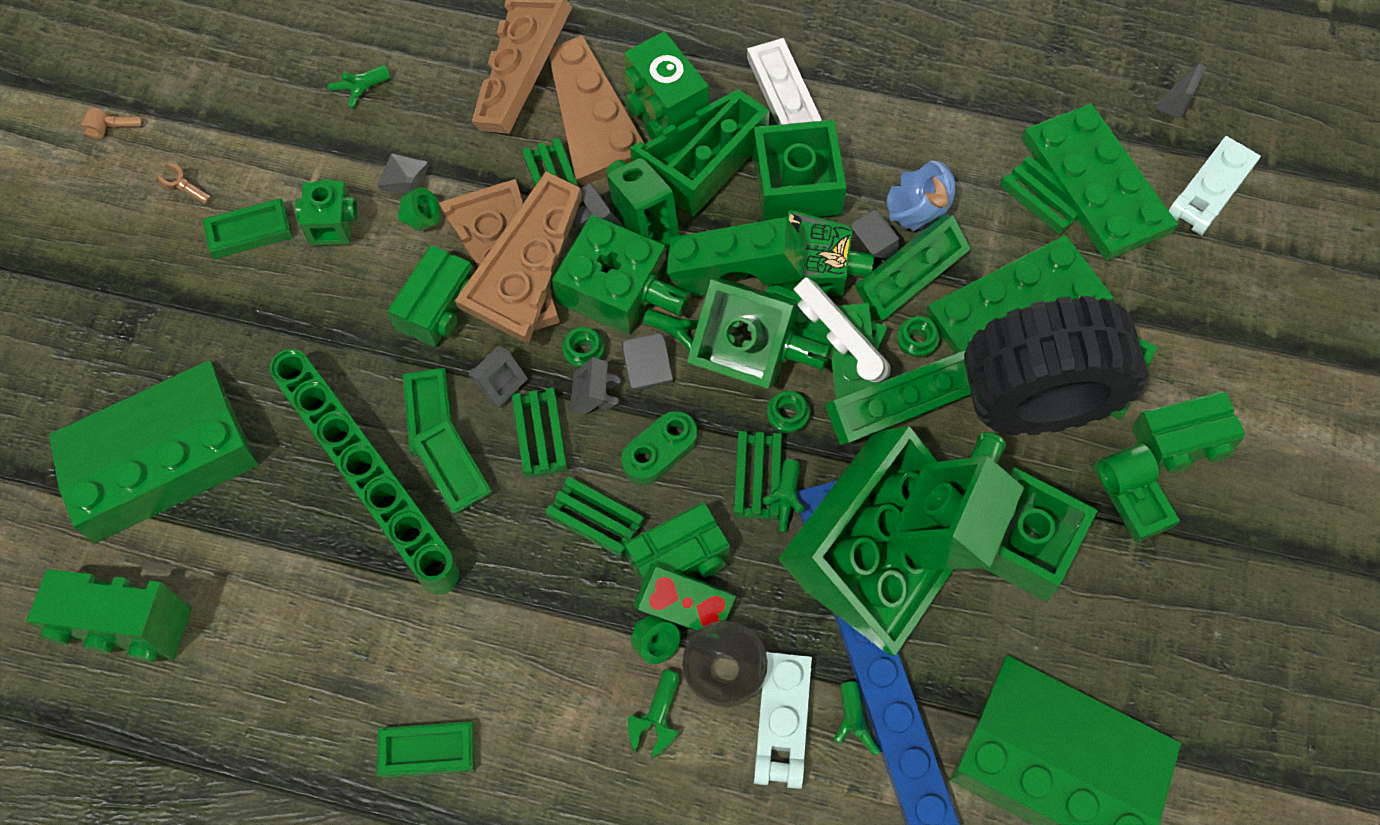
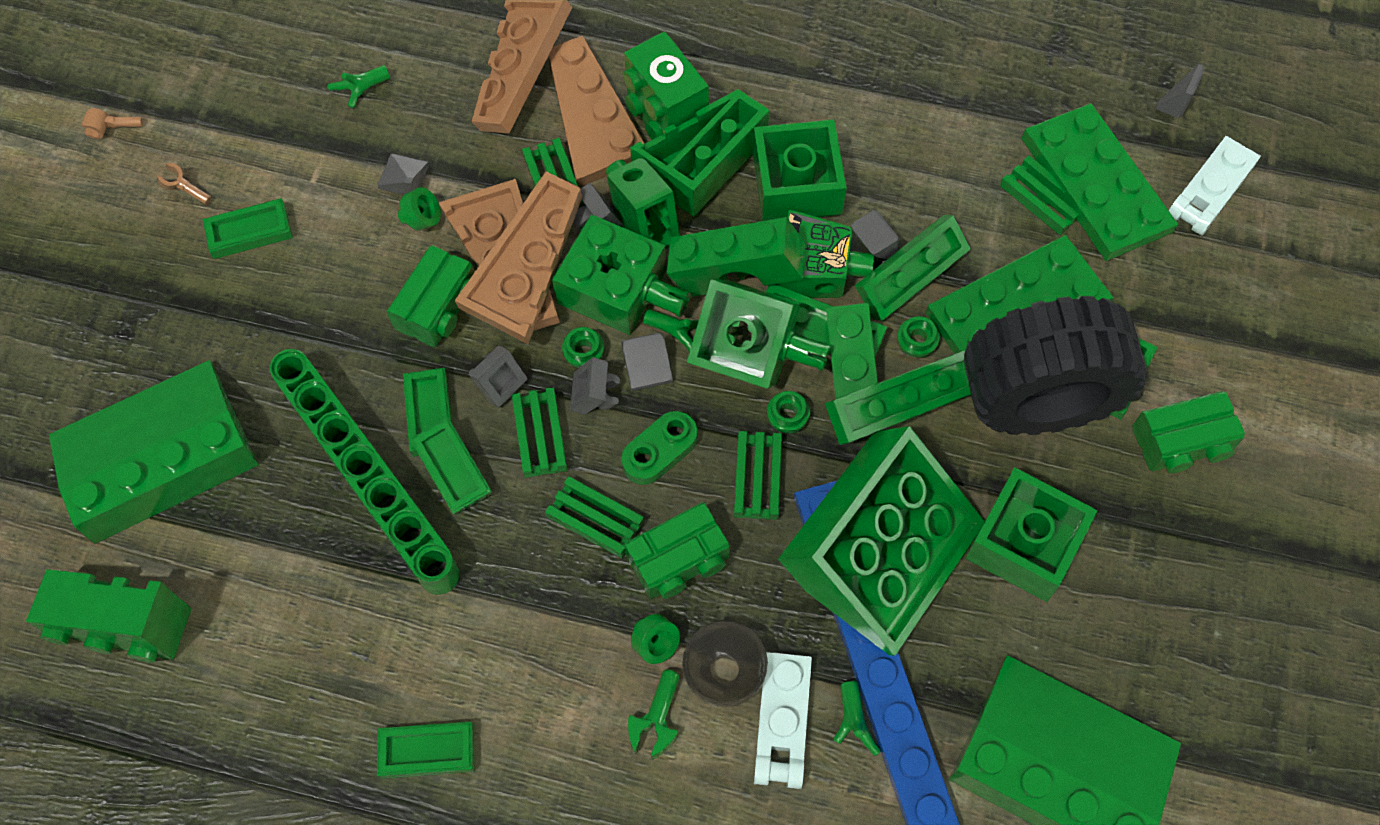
(326, 212): green brick -> none
(682, 598): green tile -> none
(781, 83): white plate -> none
(786, 493): green bar -> none
(843, 333): white plate -> none
(922, 196): medium blue hair -> none
(959, 510): green brick -> none
(1132, 487): green plate -> none

